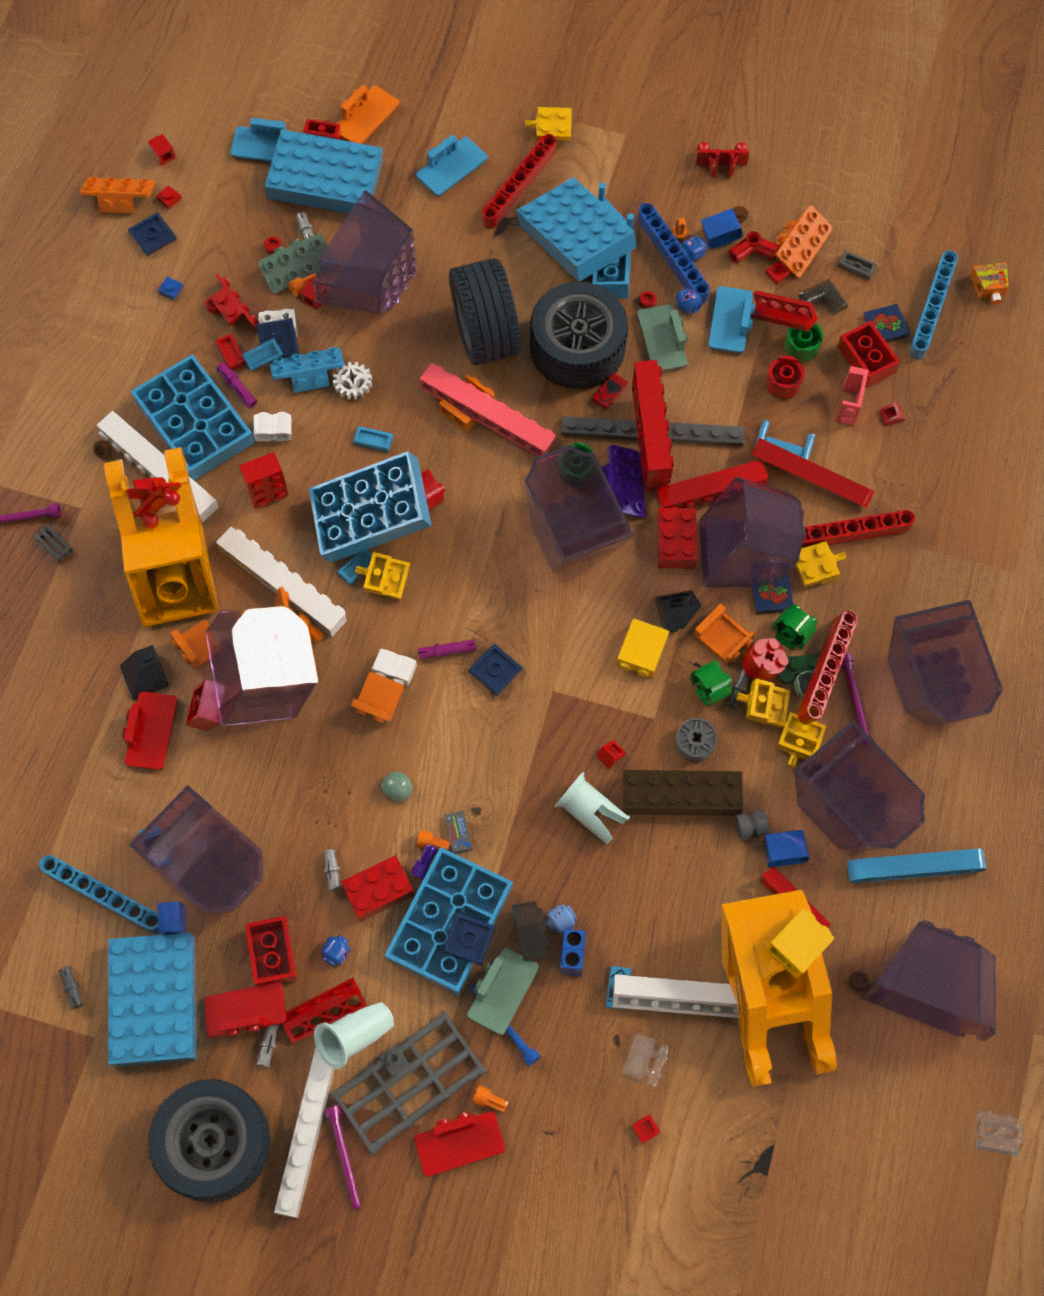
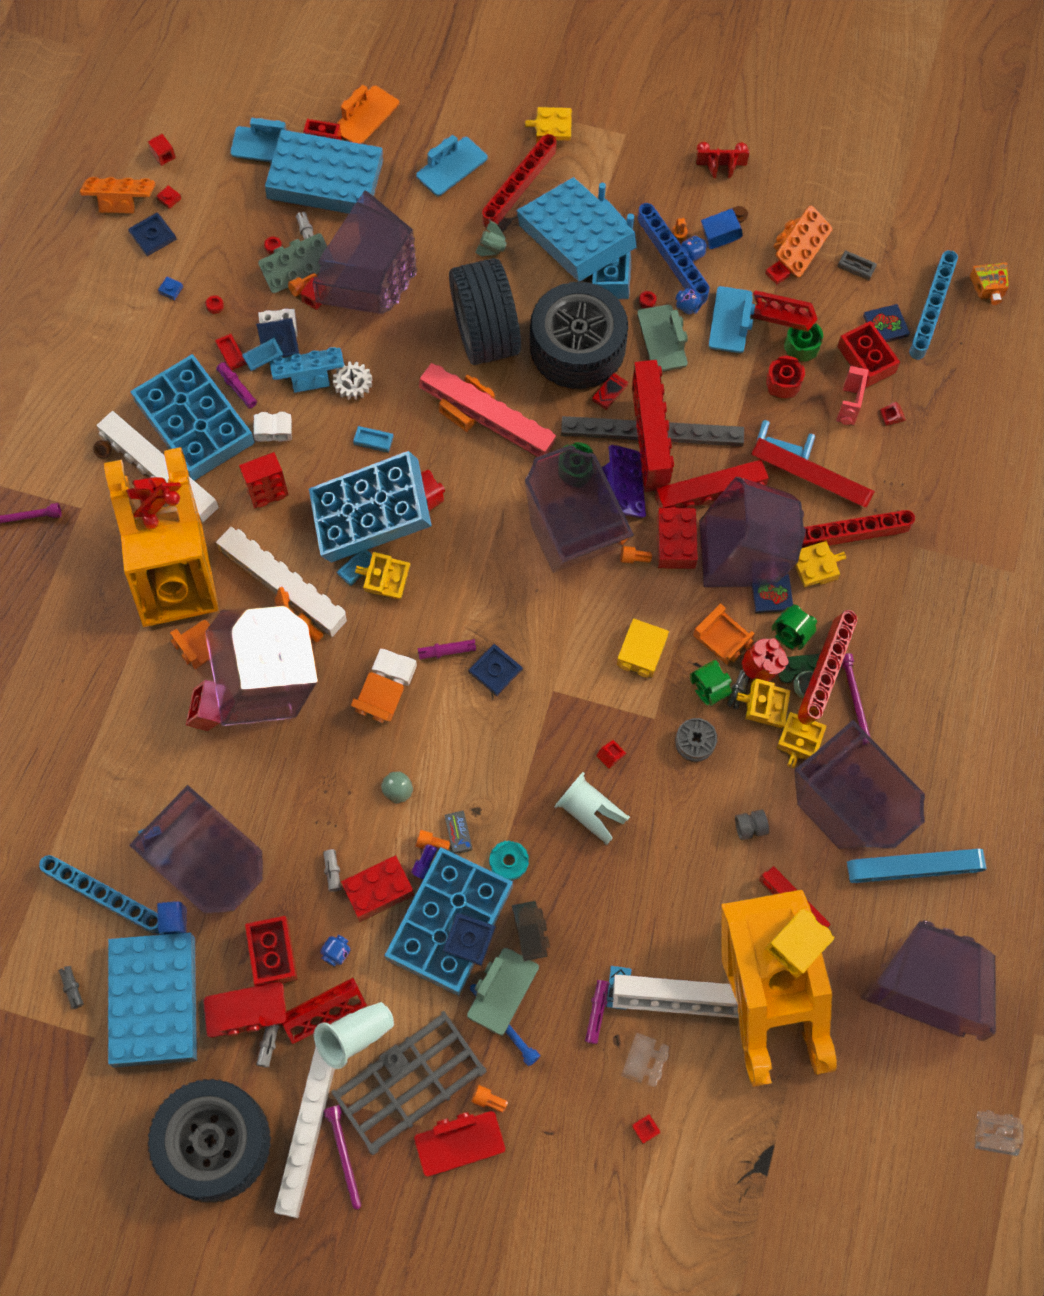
(44, 533): dark grey tile -> none
(143, 672): black slope -> none
(149, 730): red bracket -> none
(229, 306): red bracket -> none
(492, 241): none -> sand green brick
(513, 849): none -> teal tile
(560, 918): medium blue head -> none
(563, 967): blue piece -> none
(599, 1003): none -> magenta pin
(630, 554): none -> orange piece
(677, 609): black slope -> none
(682, 792): dark brown brick -> none
(759, 246): red piece -> none
(785, 848): blue piece -> none
(826, 293): clear smoke brick -> none
(858, 981): reddish brown plate -> none
(943, 664): windscreen -> none

